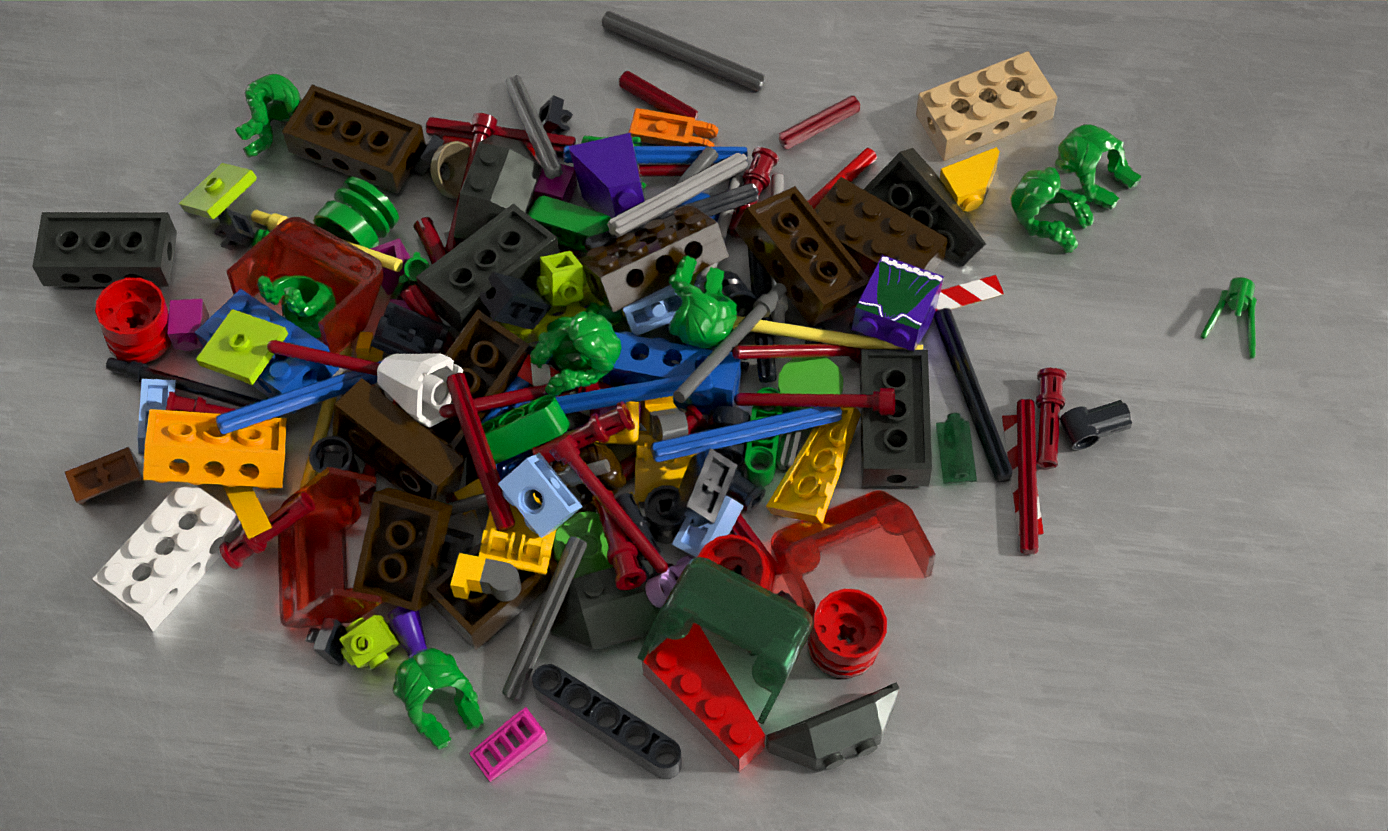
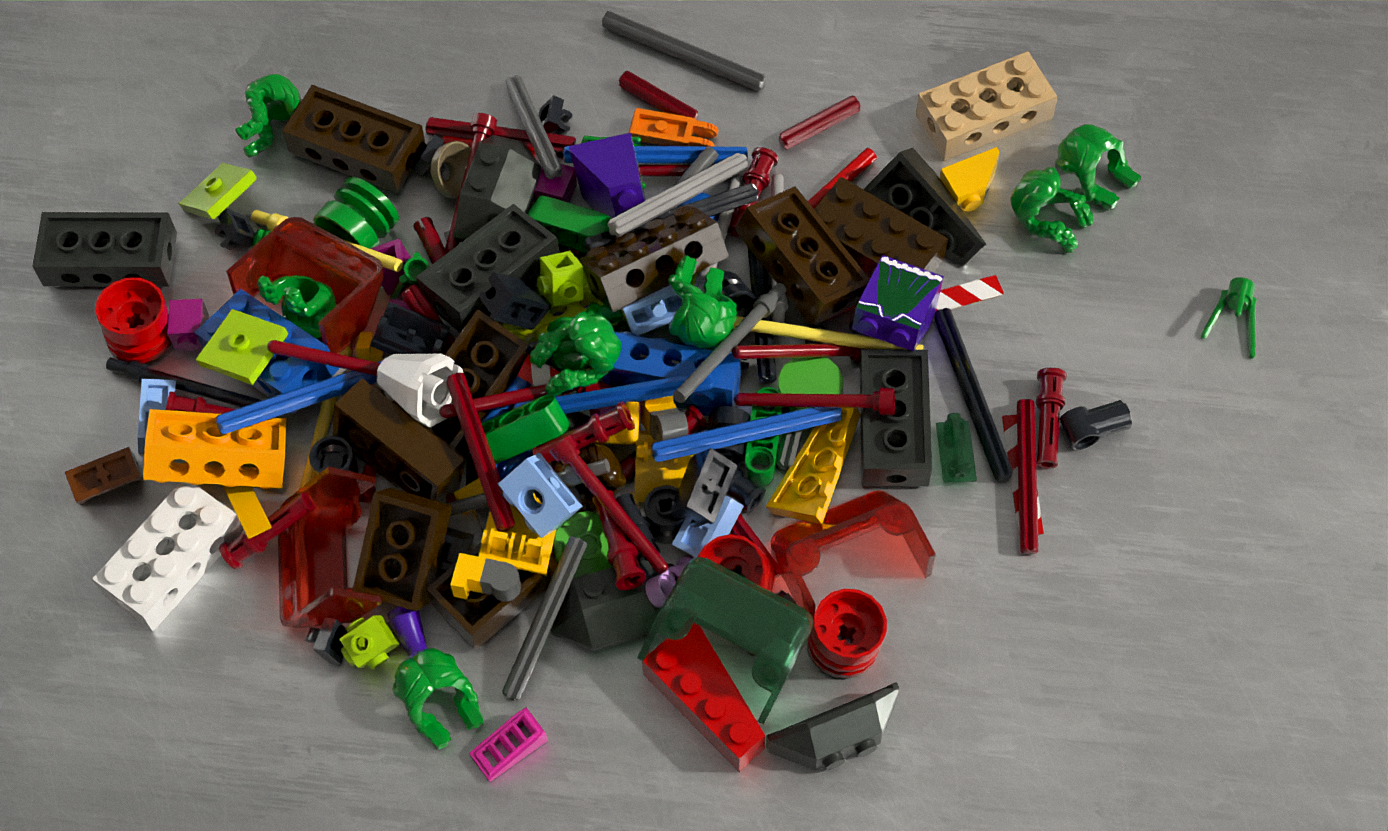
(614, 735): black beam -> none

